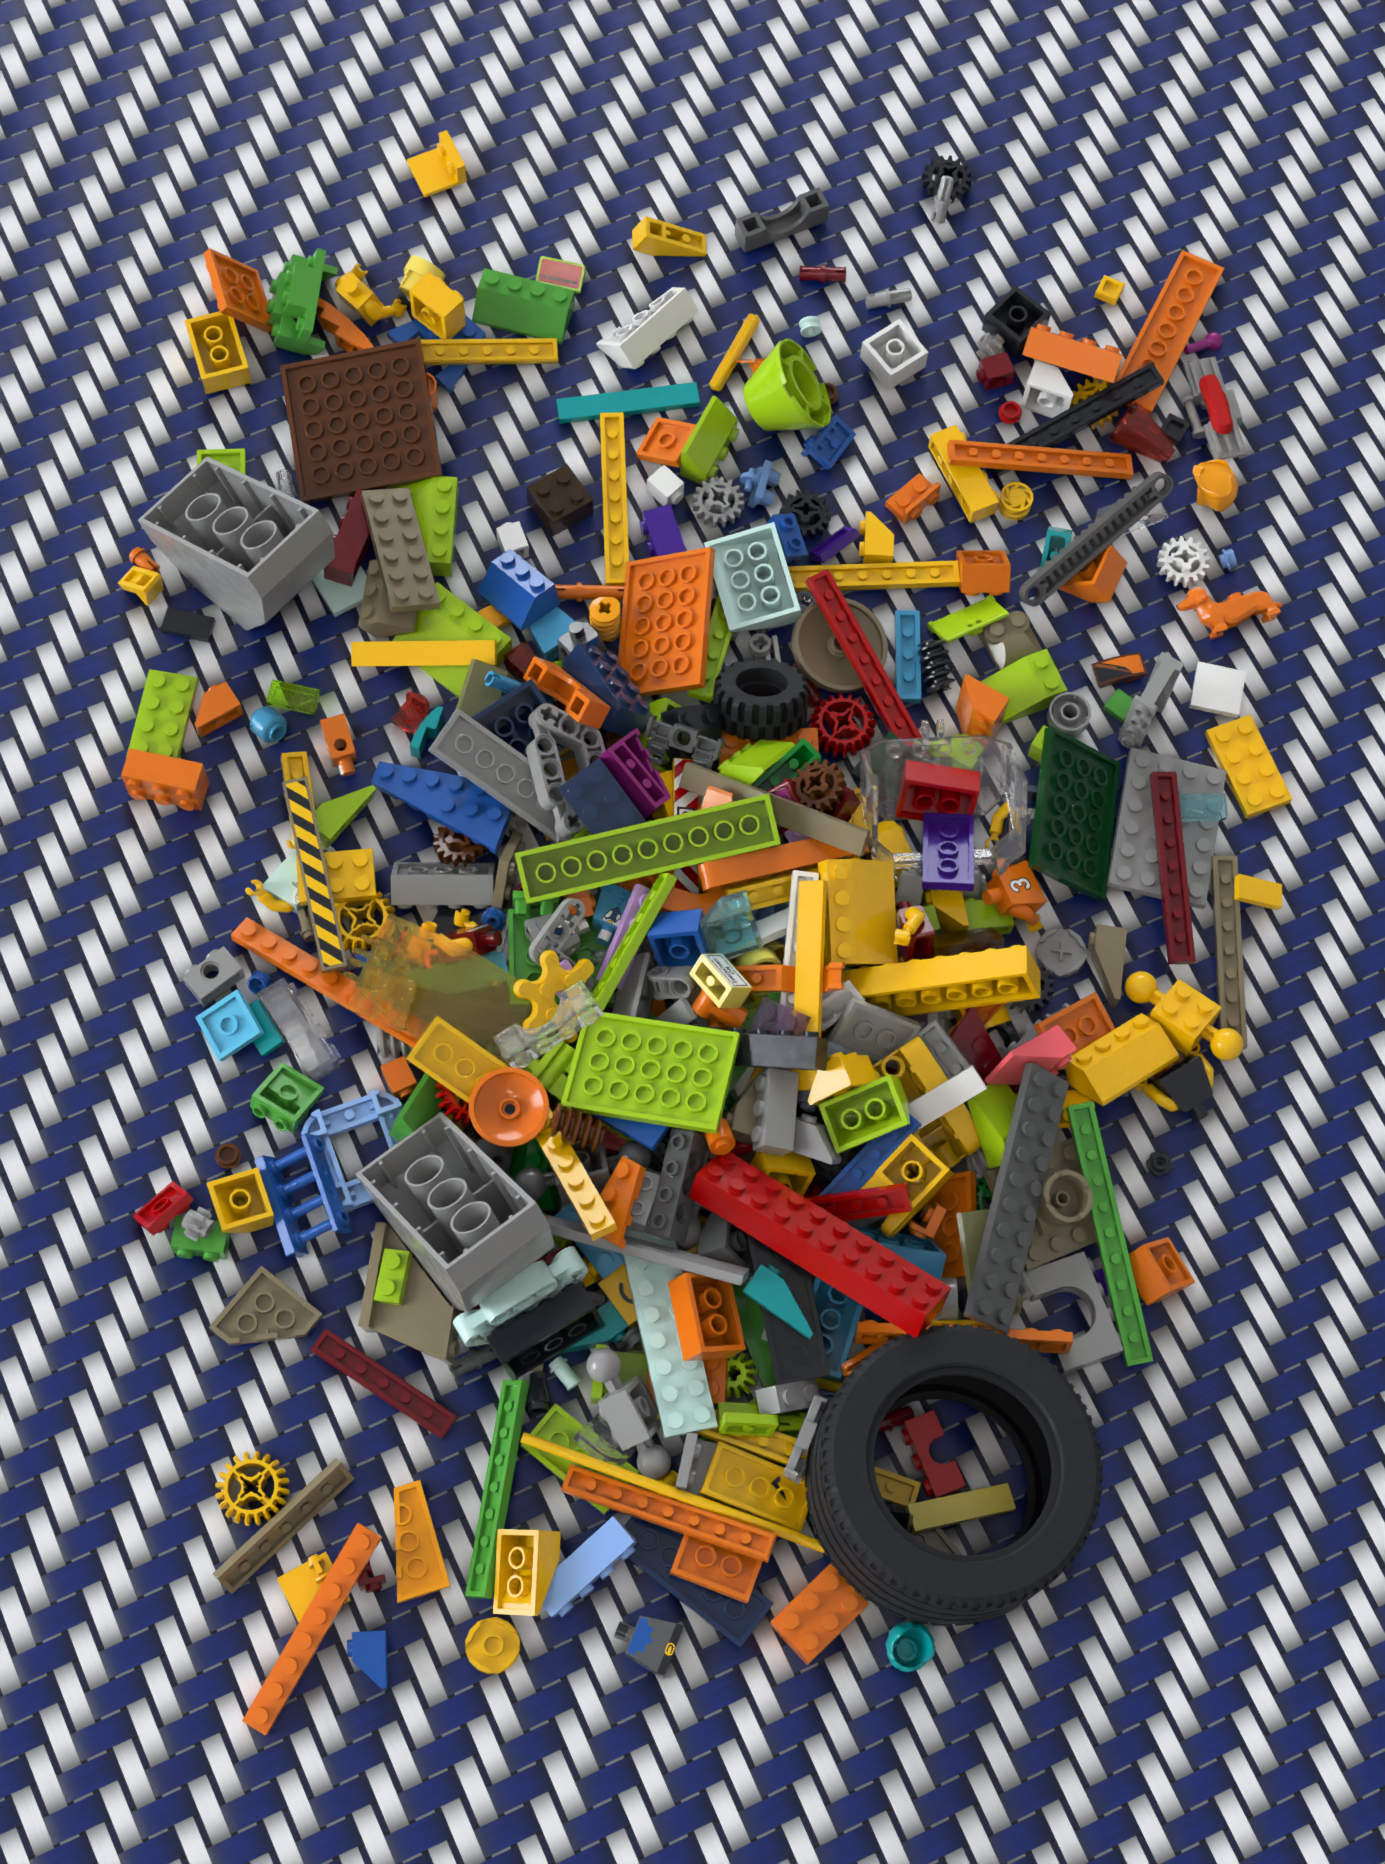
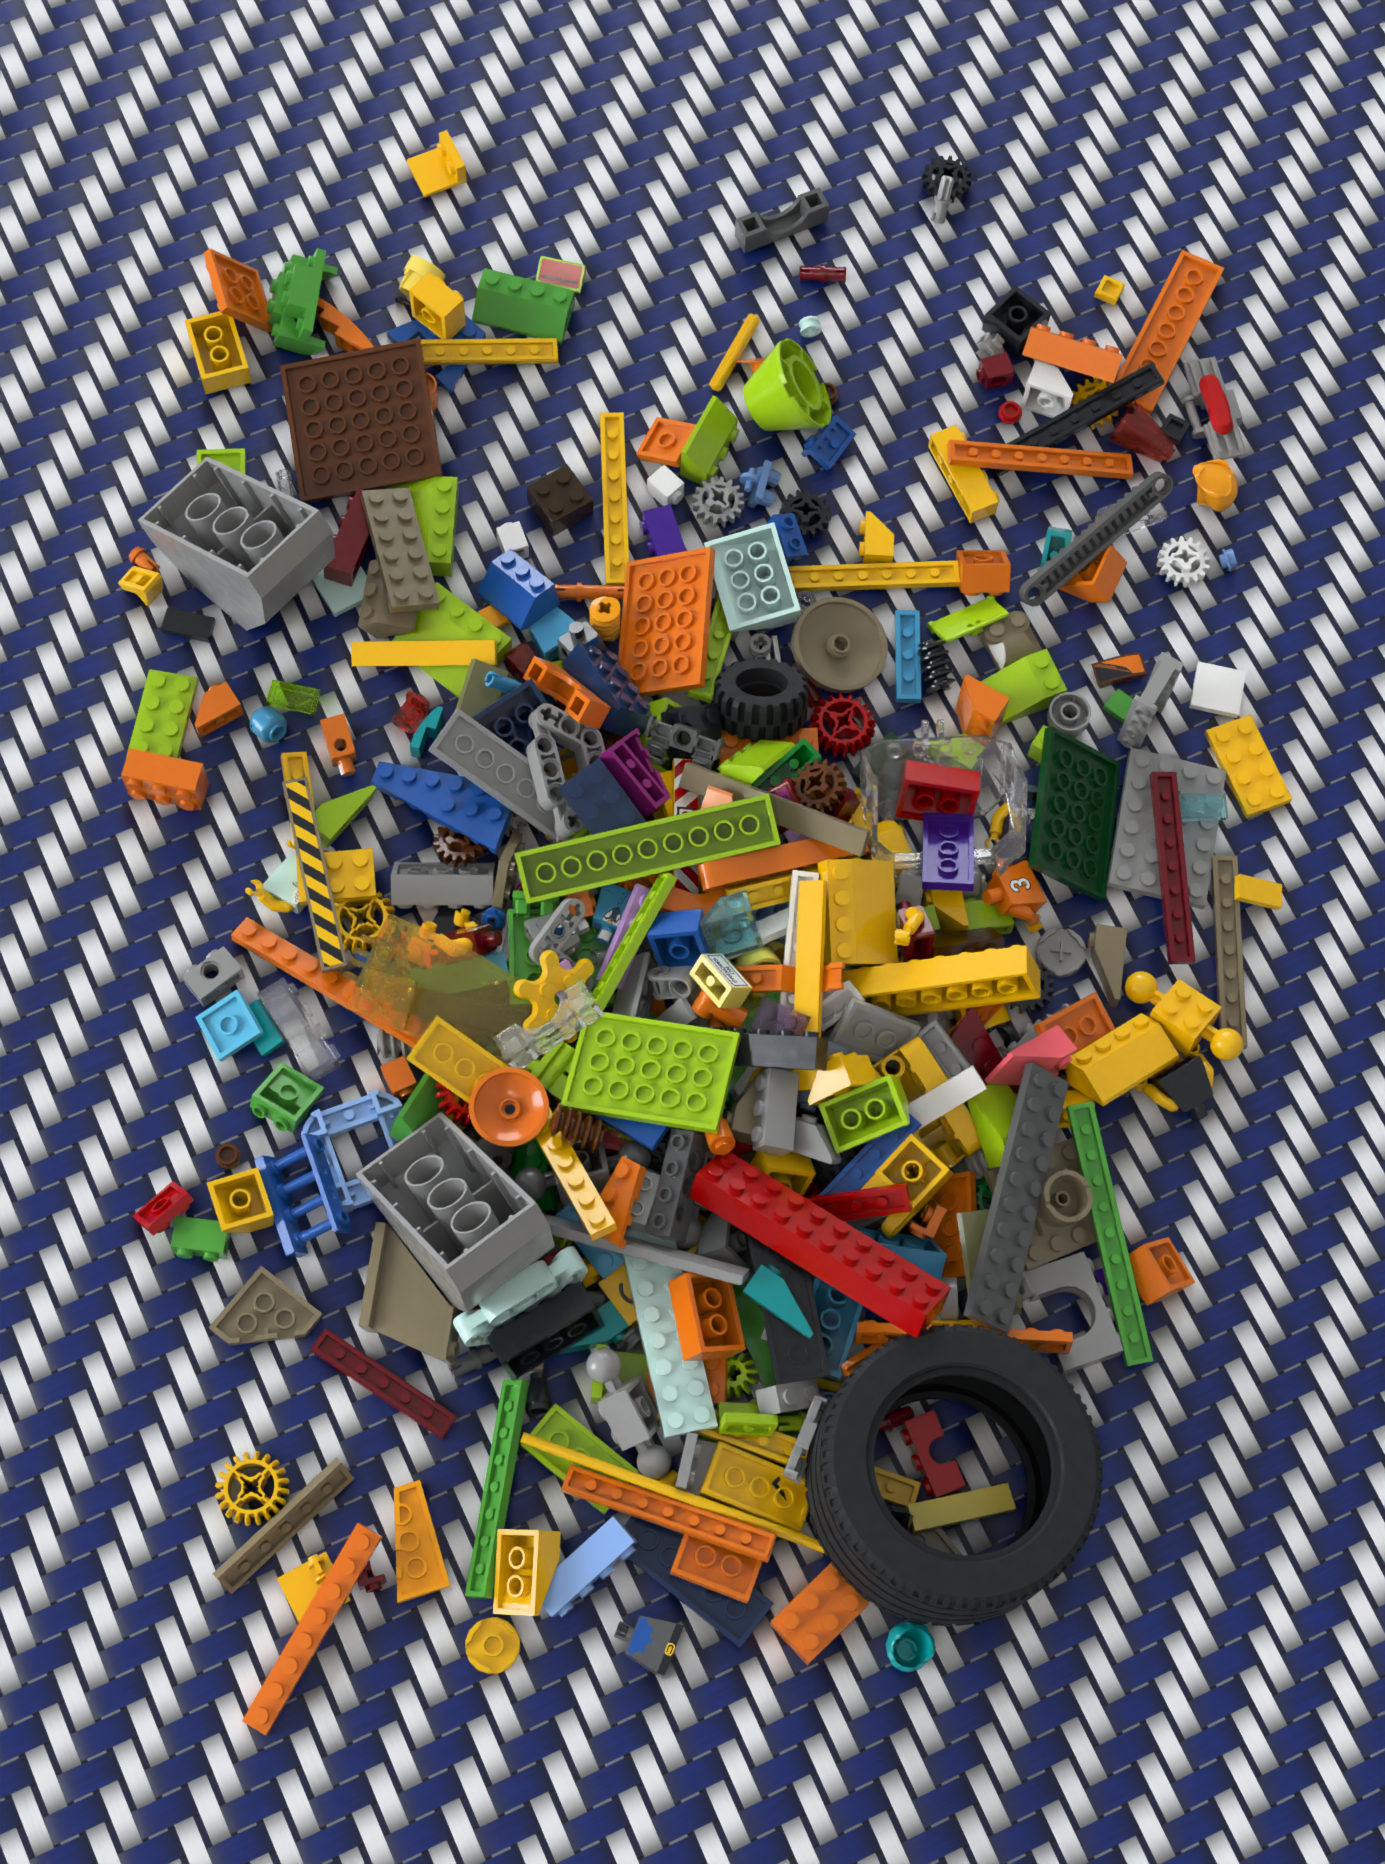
(198, 1224): light grey gear -> none
(258, 981): blue plate -> none
(306, 926): dark tan pin -> none
(363, 300): yellow torso -> none
(370, 1654): blue slope -> none
(393, 1277): lime plate -> none
(564, 1373): light aqua pin -> none
(597, 1440): clear tile -> none
(629, 401): teal tile -> none
(650, 329): white wedge -> none
(666, 239): yellow slope -> none
(833, 544): dark purple tile -> none
(861, 655): red plate -> none
(887, 298): light grey axle -> none
(893, 354): white brick -> none
(913, 498): orange bracket -> none
(1015, 502): yellow wheel -> none
(1154, 1168): black plate -> none
(1212, 341): magenta bar -> none
(1231, 612): orange animal -> none

